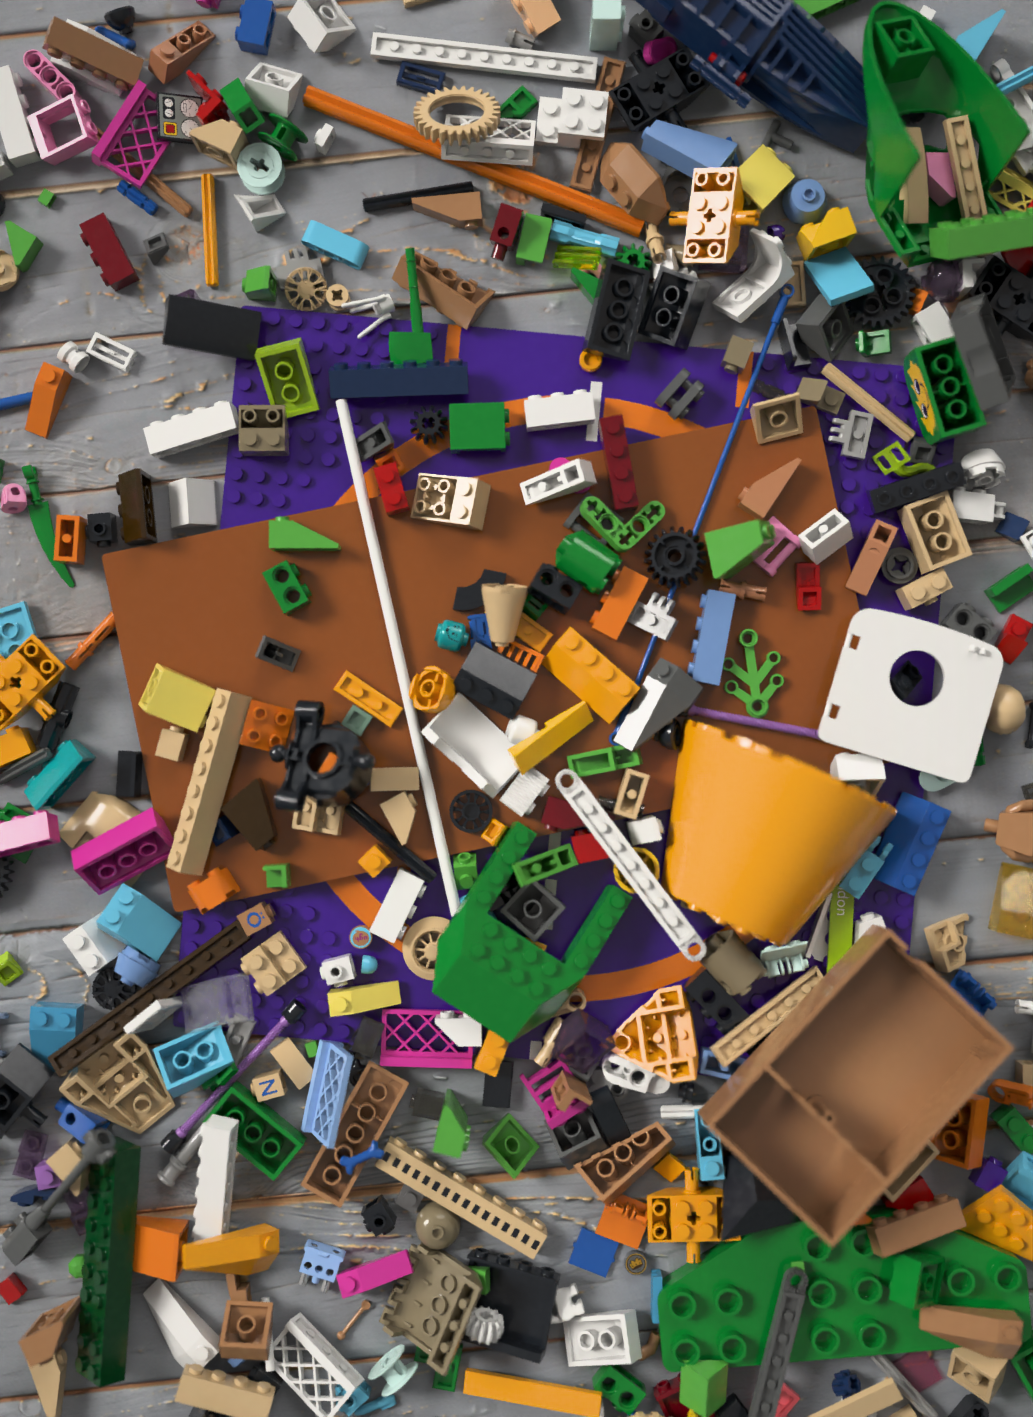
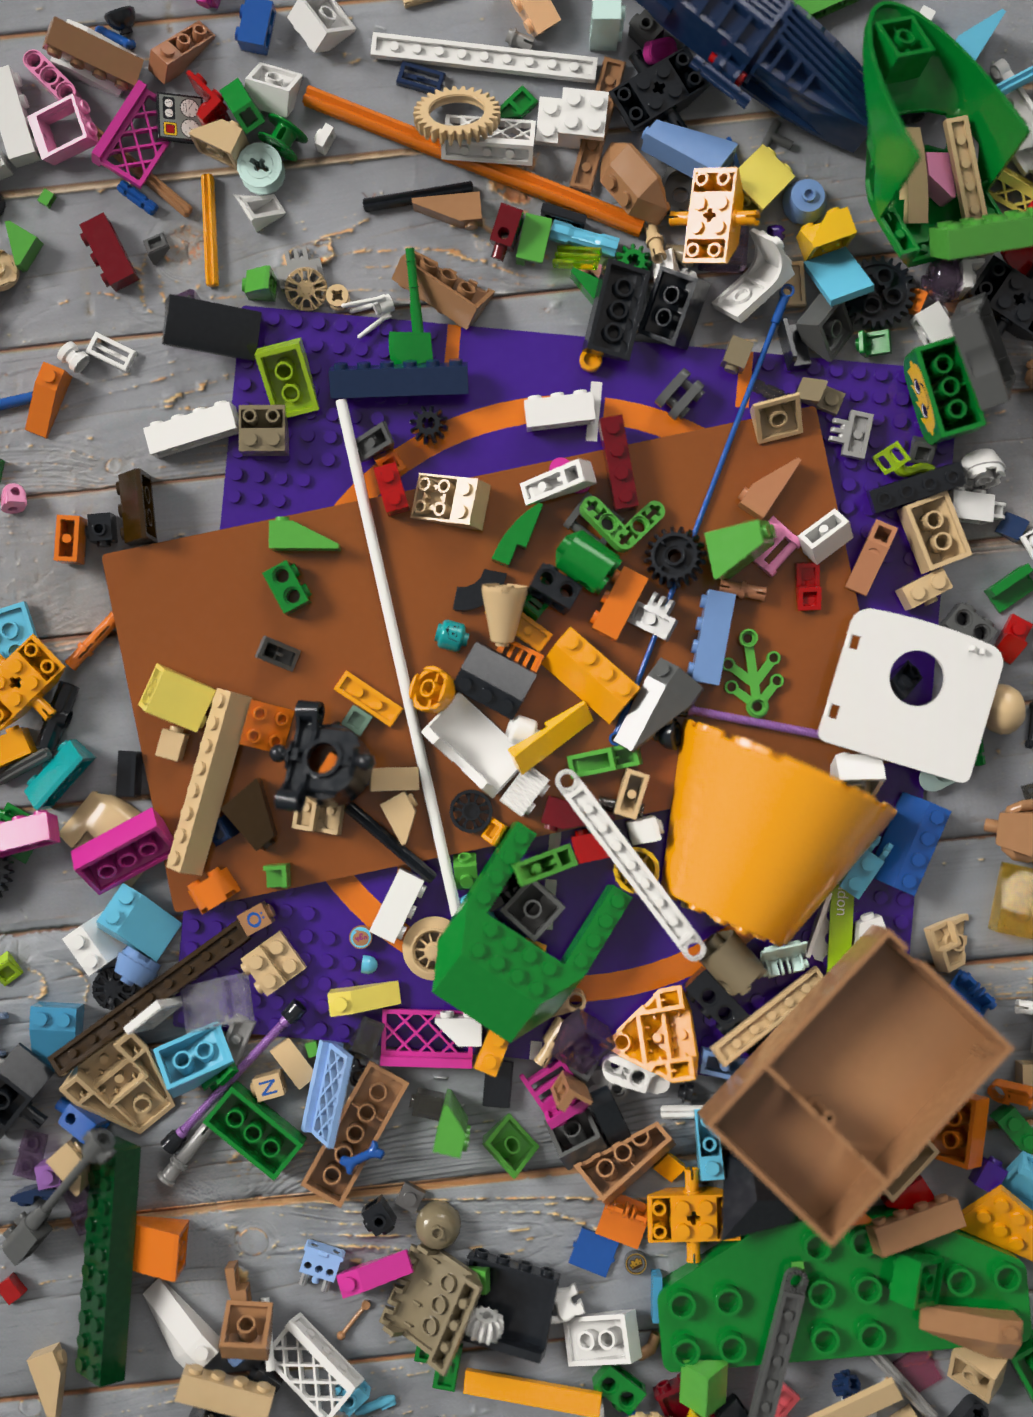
(42, 522): green sword -> none
(49, 1332): medium nougat slope -> none
(75, 1266): bright green tile -> none
(192, 503): white slope -> none
(215, 1177): white brick -> none
(235, 1252): light orange wedge -> none
(335, 244): medium azure beam -> none
(338, 970): white brick -> none
(375, 860): light orange brick -> none
(393, 1370): light aqua piece -> none
(462, 1197): tan brick -> none
(478, 427): green panel -> none
(479, 629): blue piece -> none
(517, 536): none -> green slope
(868, 402): tan axle -> none
(909, 568): dark grey gear -> none

